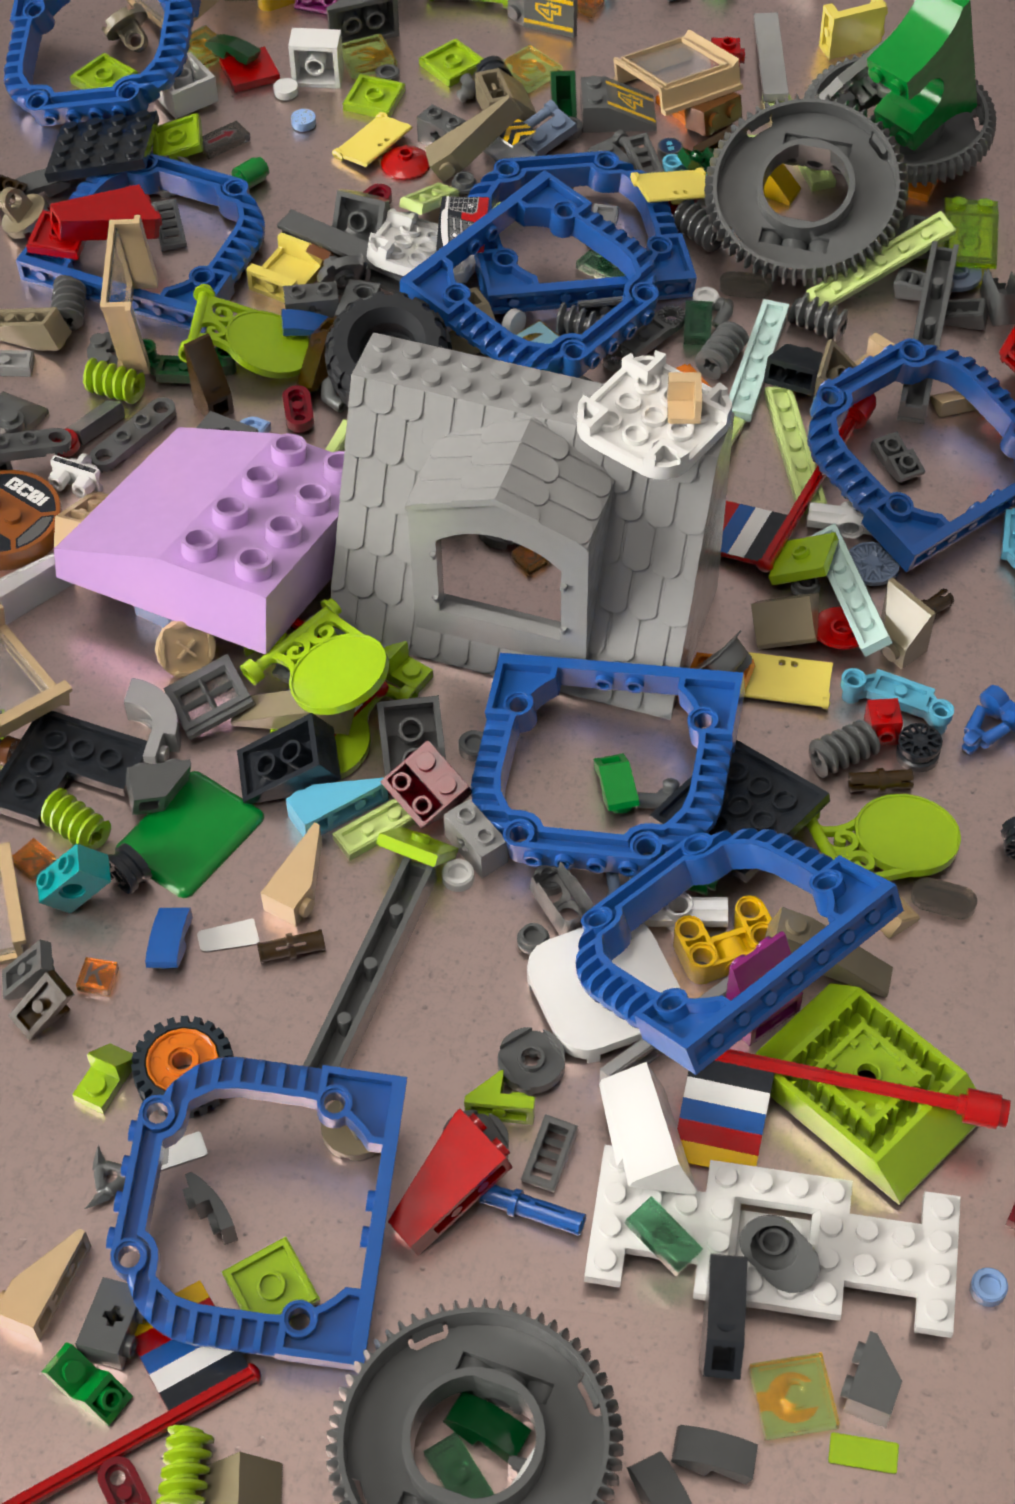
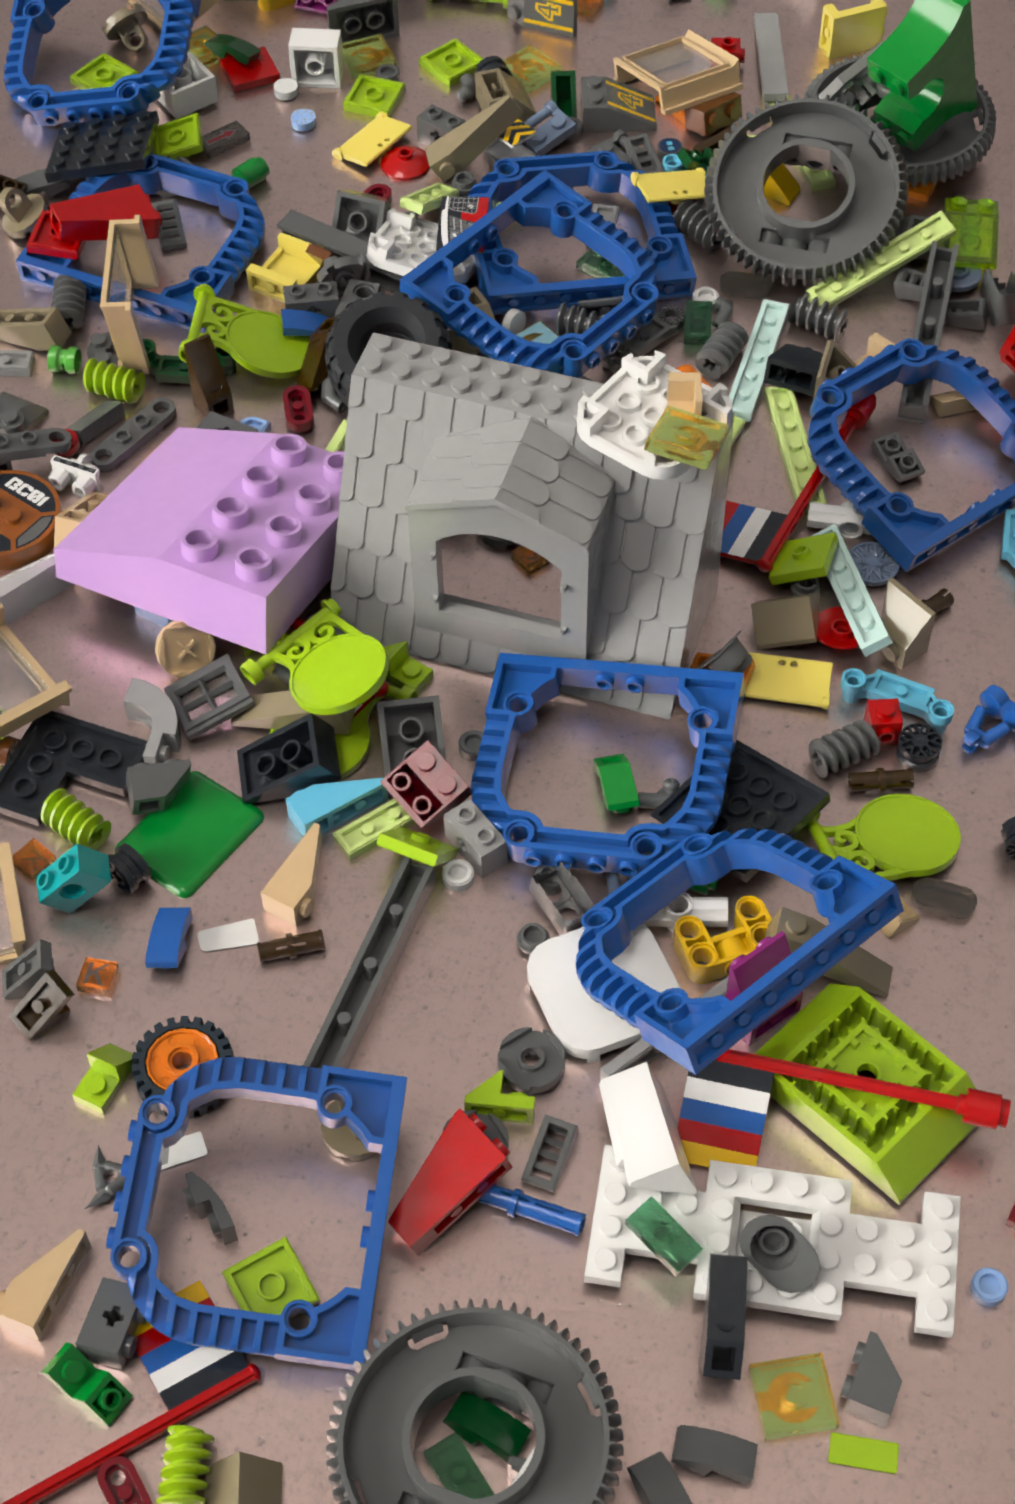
(64, 359): none -> bright green wheel
(686, 437): none -> clear yellow tile

